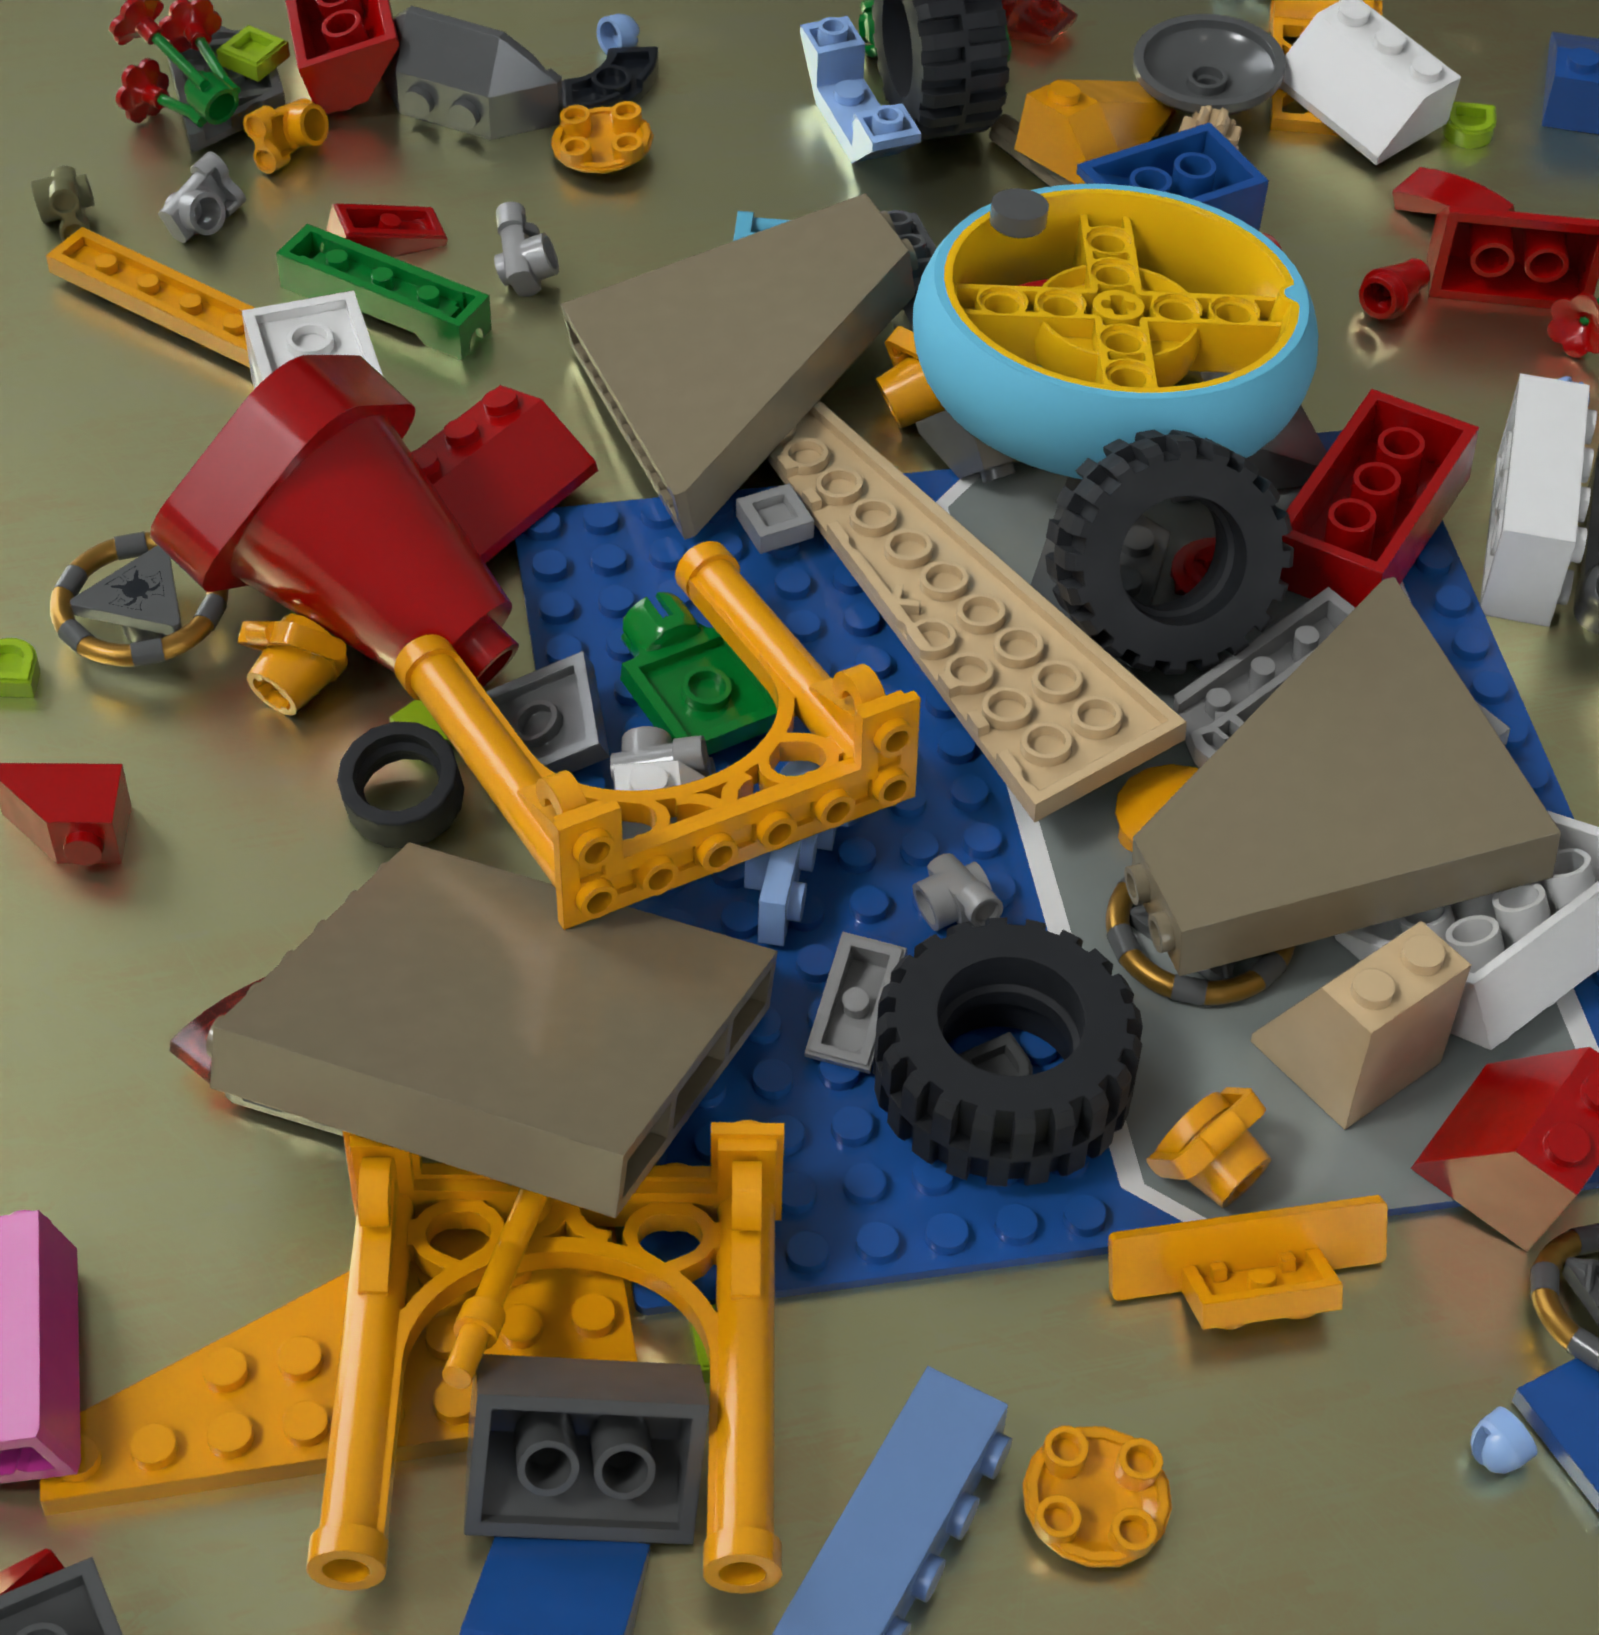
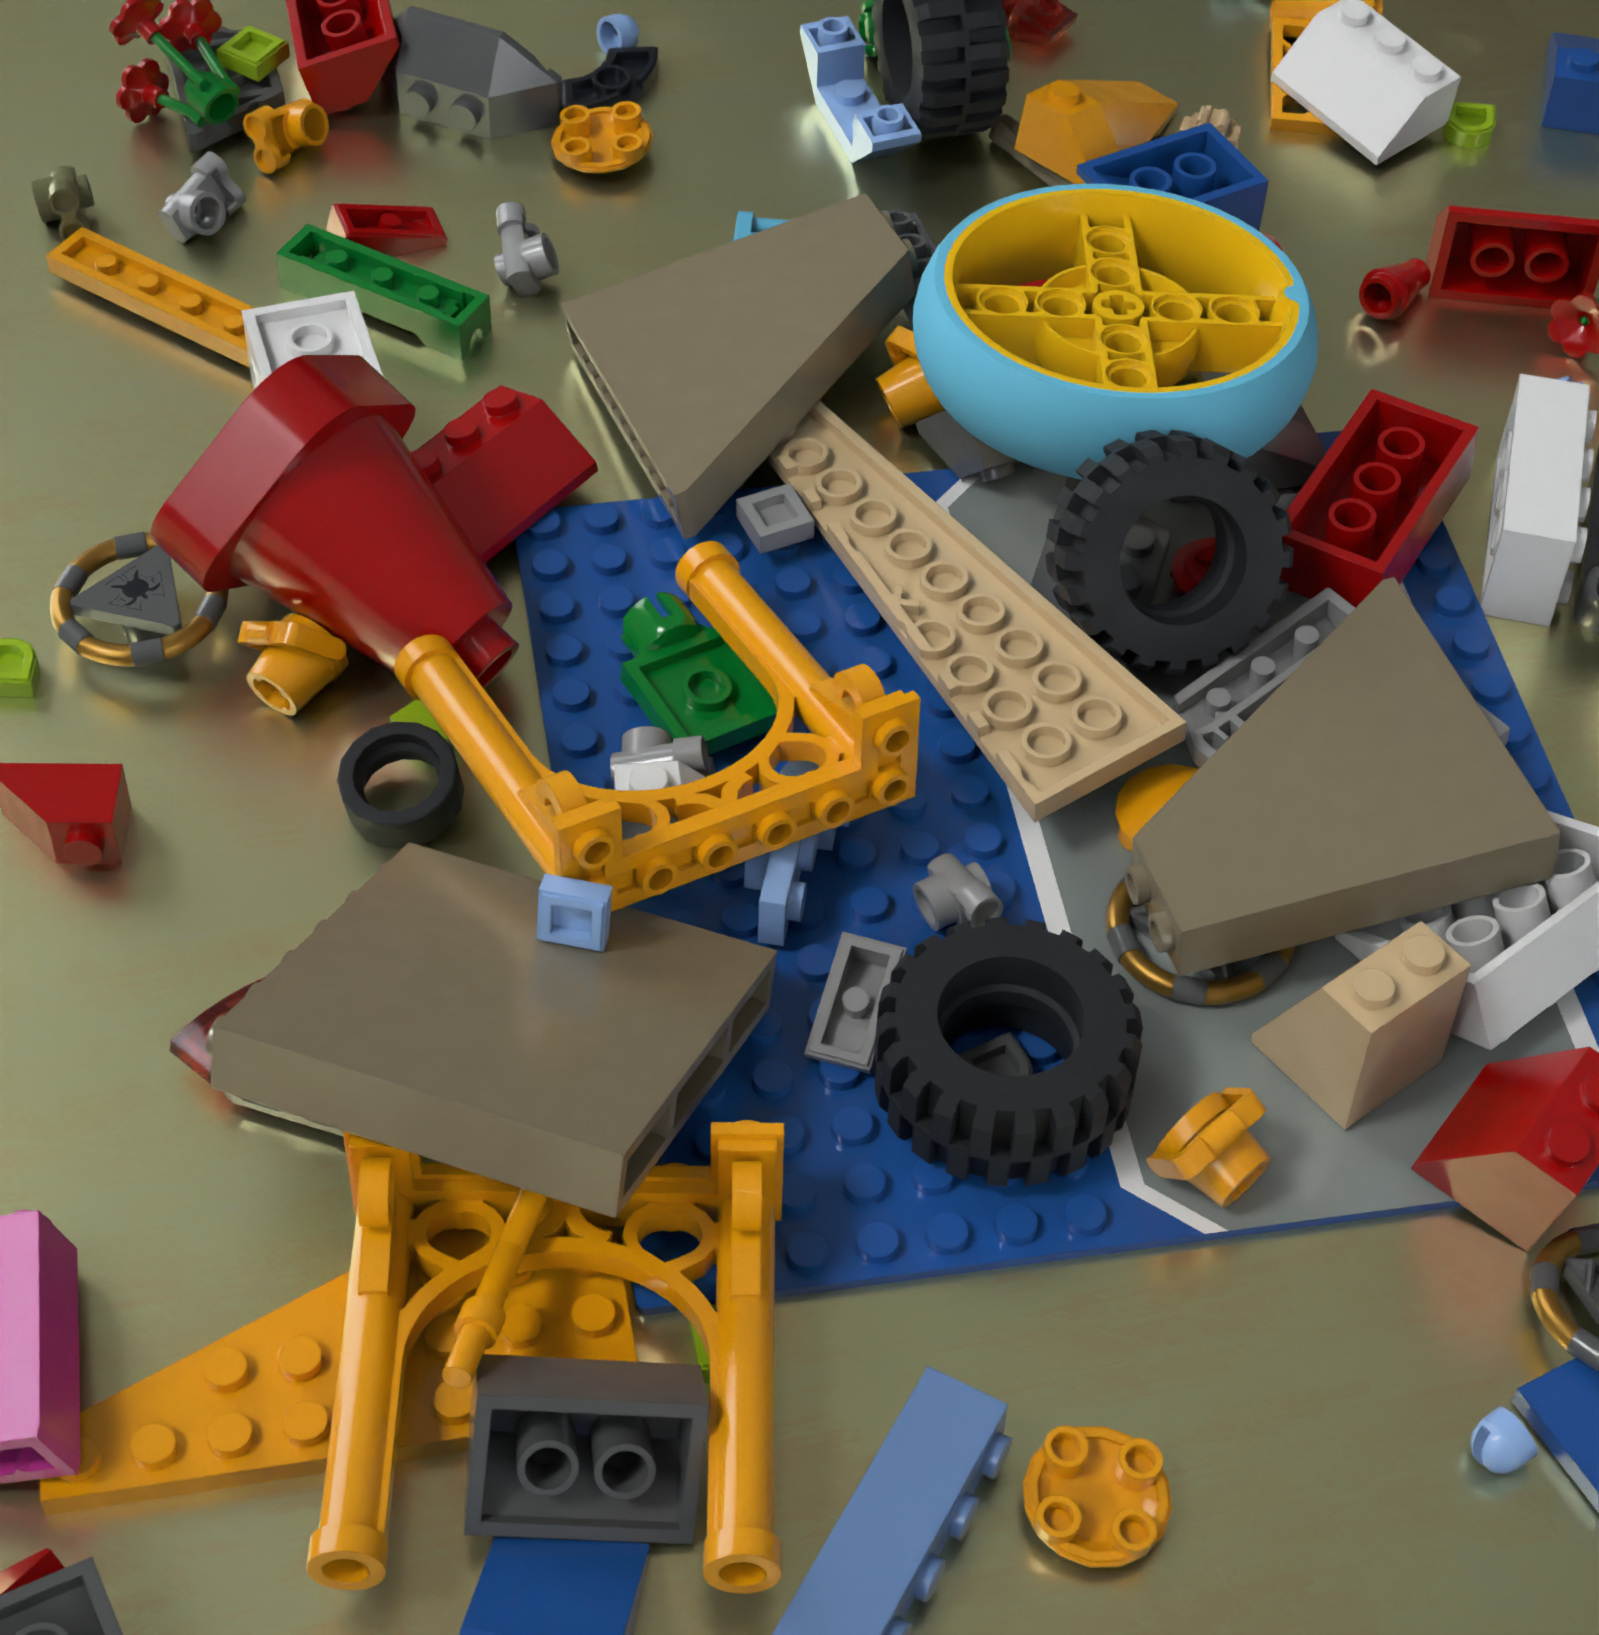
(557, 713): dark grey plate -> none
(574, 912): none -> light blue tile
(1019, 213): dark grey tile -> none
(1208, 62): dark grey dish -> none
(1252, 1262): light orange bracket -> none
(1434, 190): red slope -> none

